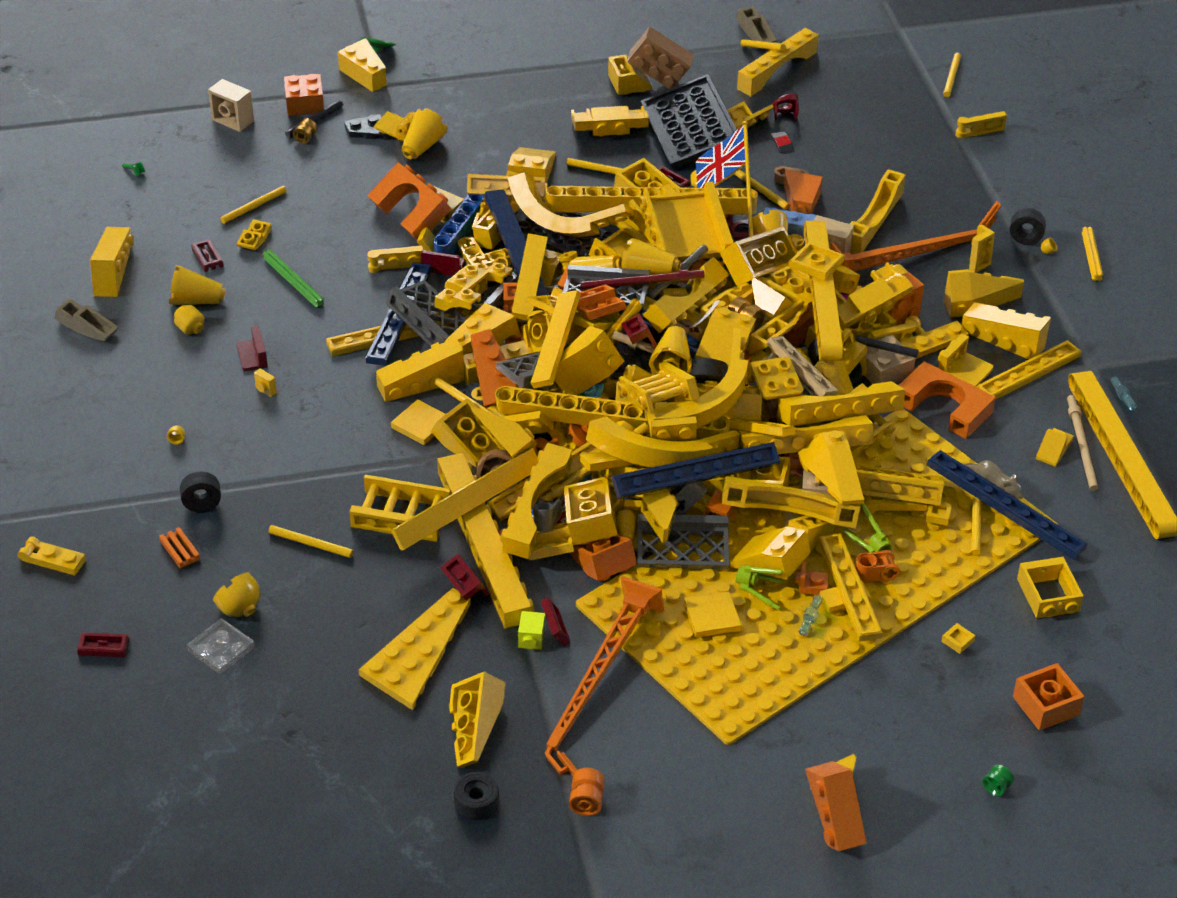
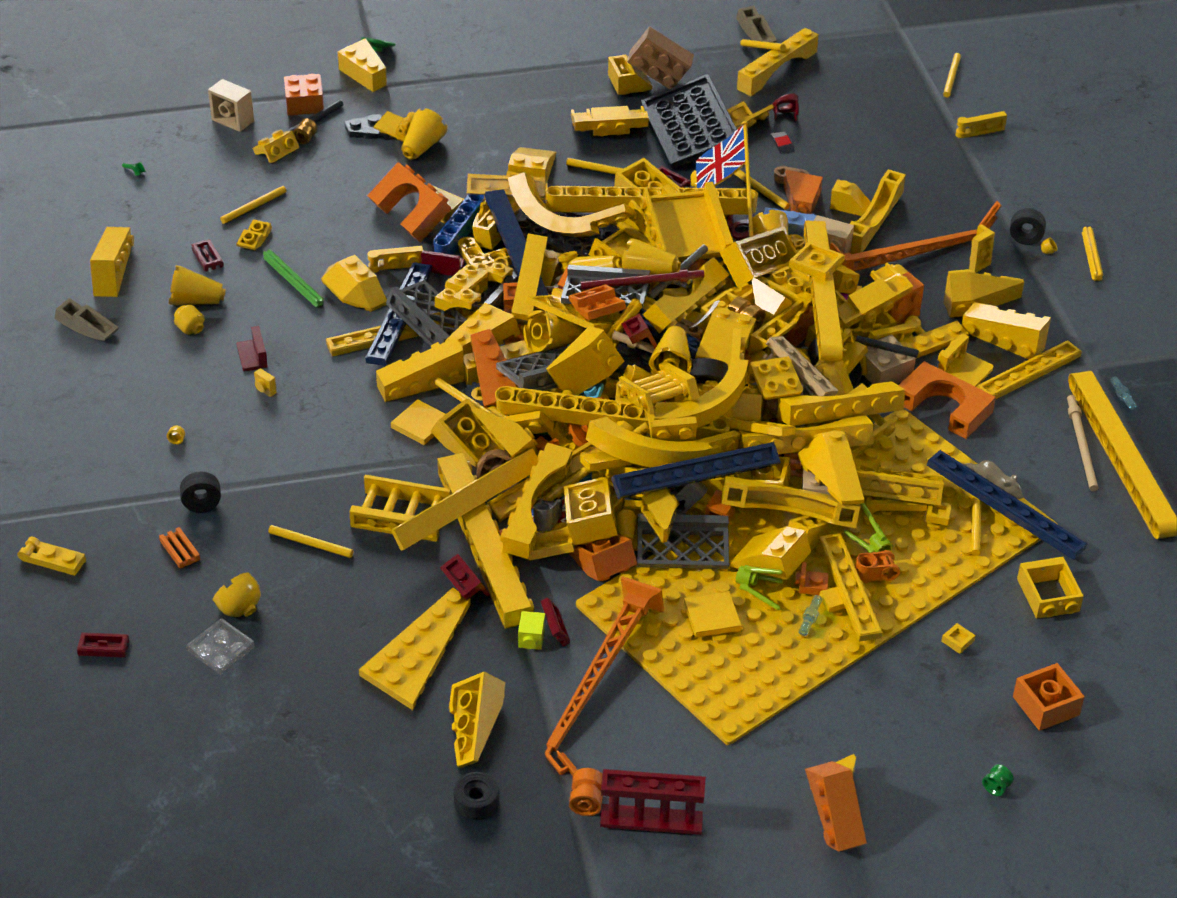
(277, 146): none -> yellow bracket
(355, 284): none -> yellow wedge
(426, 240): yellow tile -> none
(555, 339): yellow tile -> none
(653, 787): none -> dark red fence
(848, 198): none -> yellow slope
(1054, 446): yellow slope -> none

